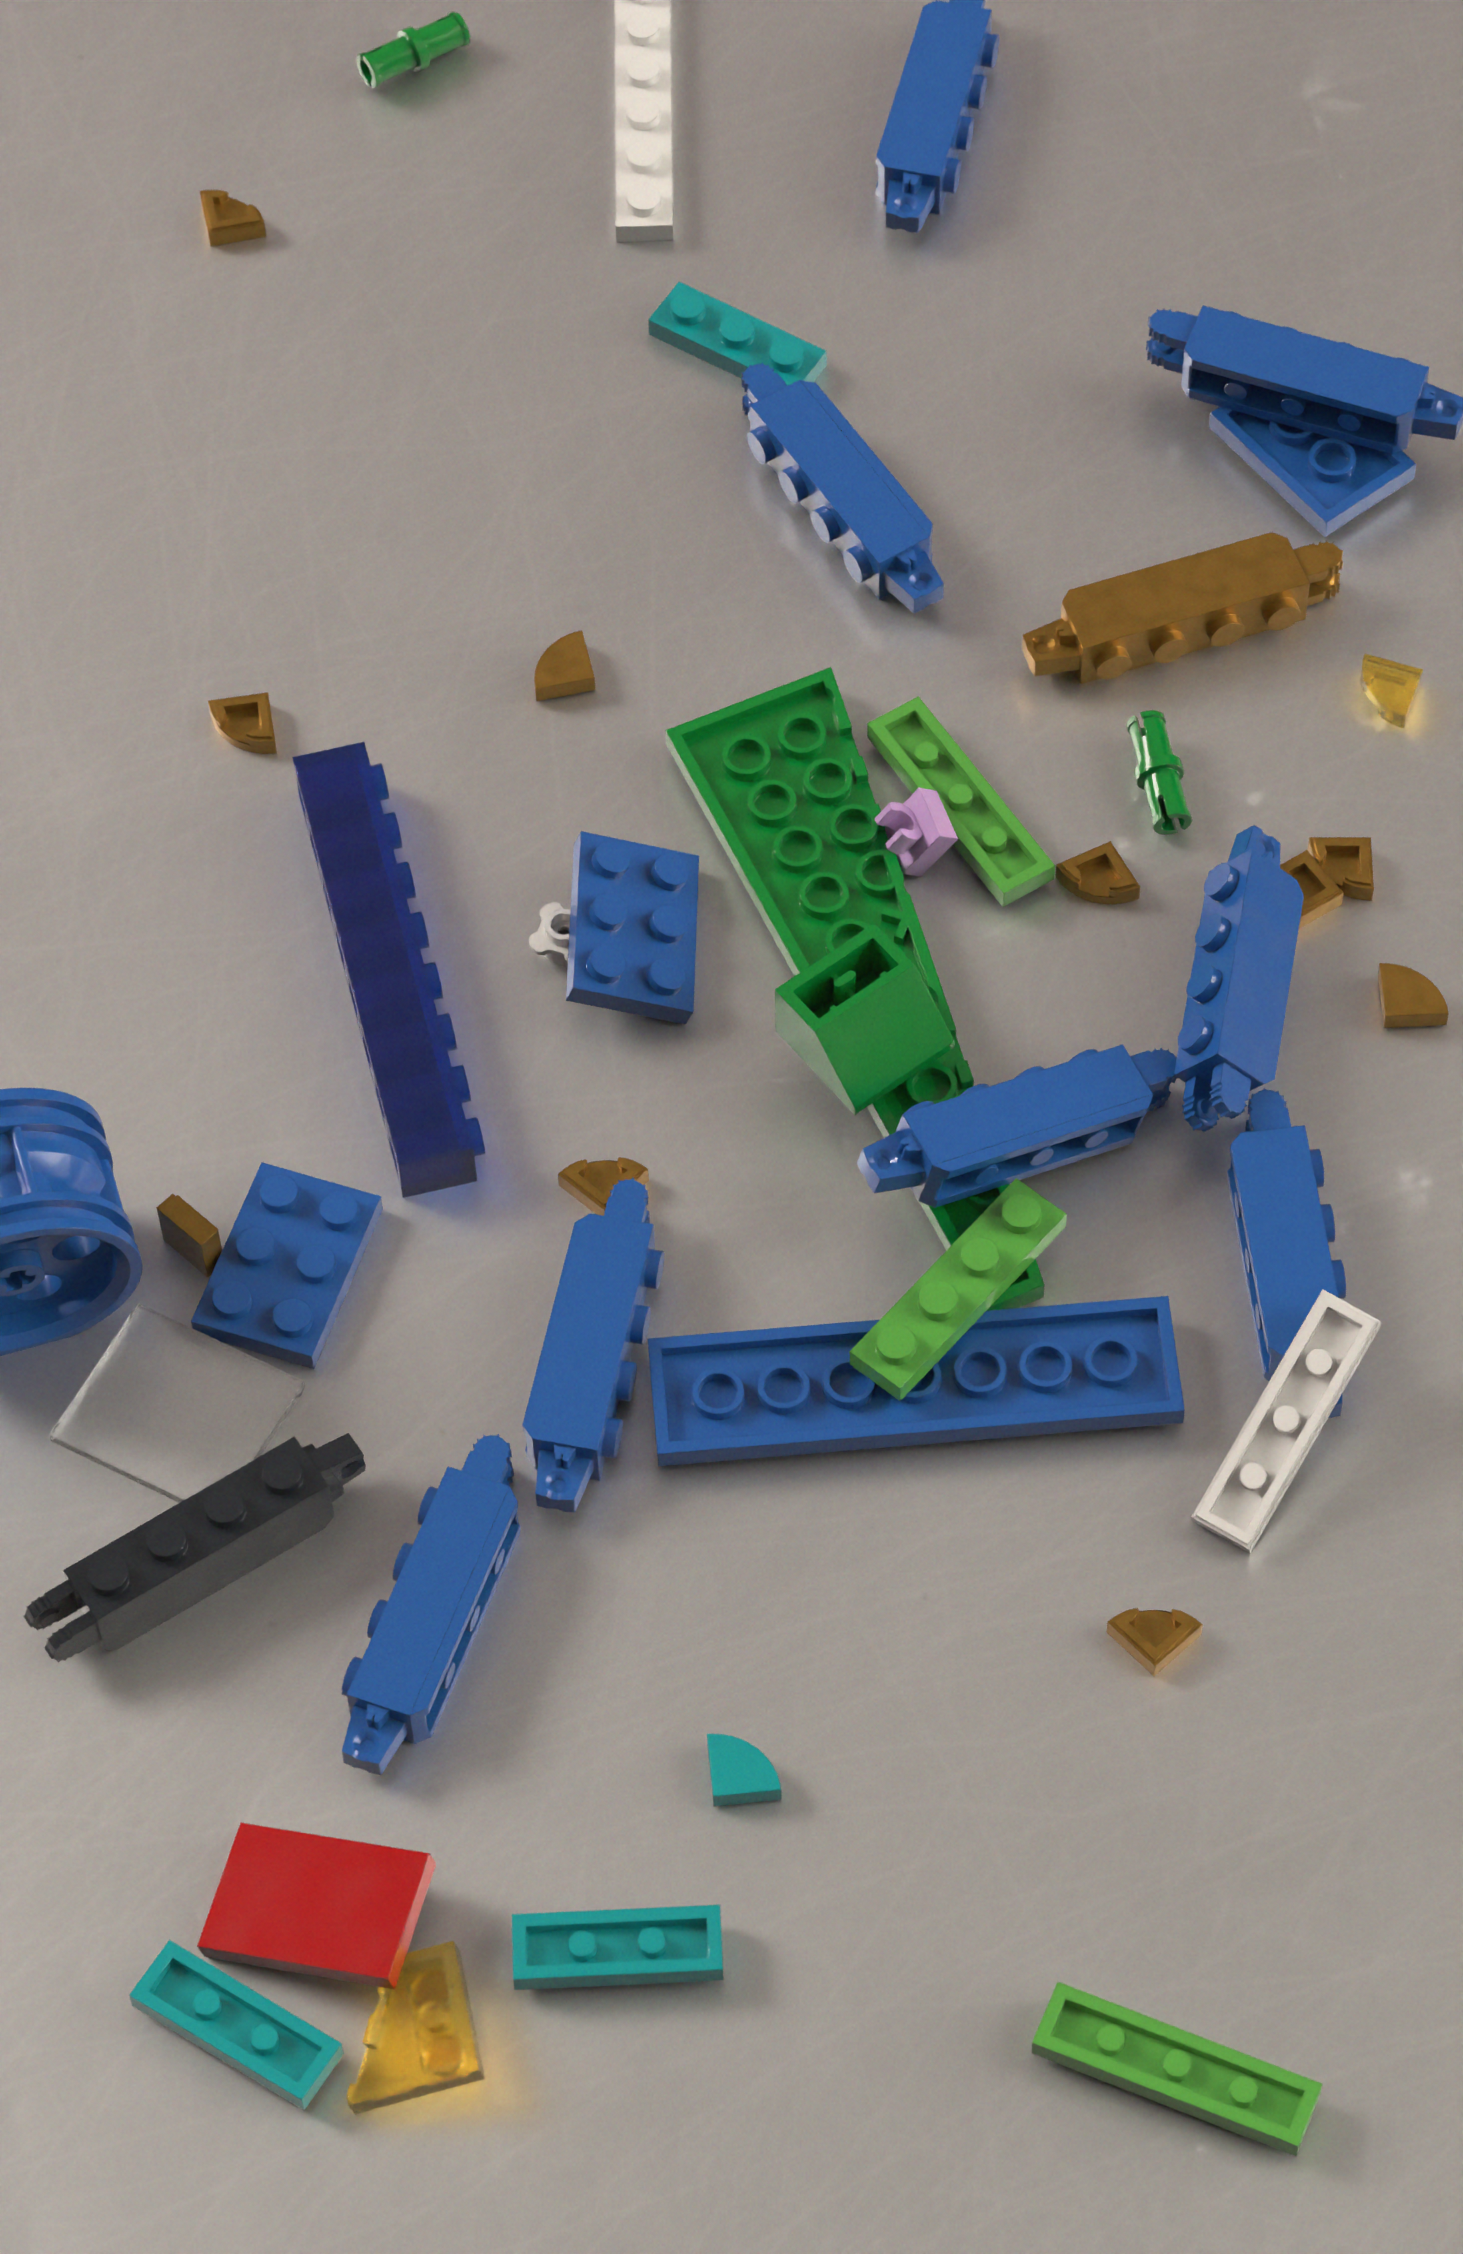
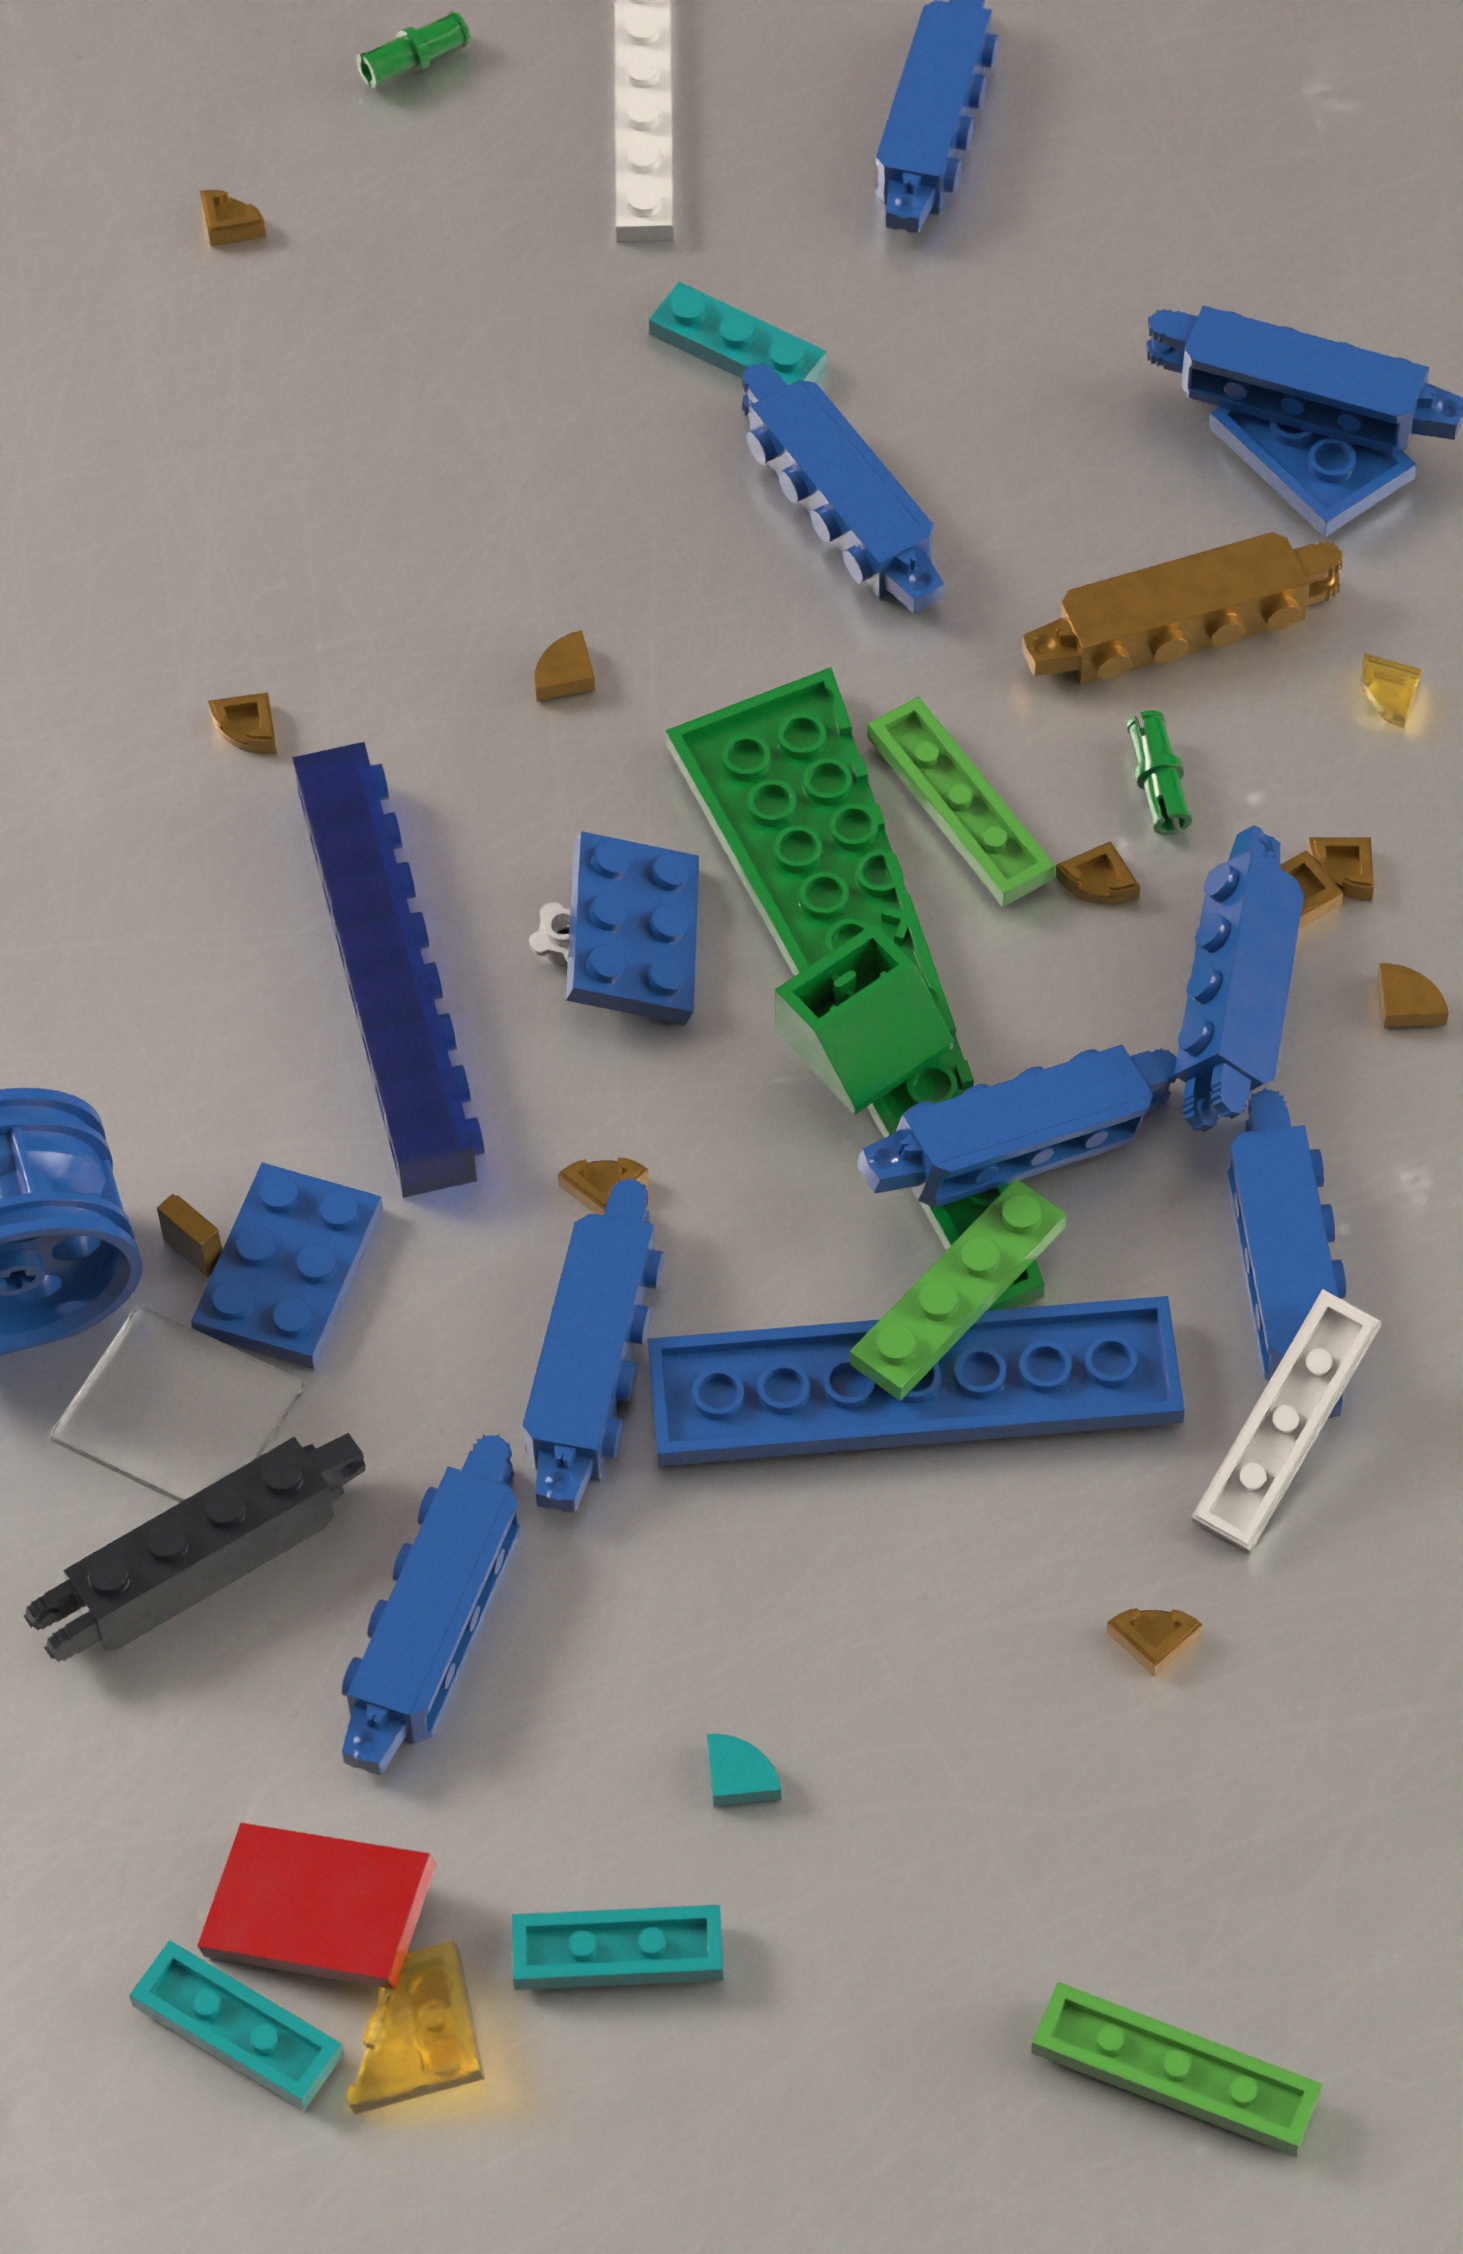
(917, 831): lavender tile -> none

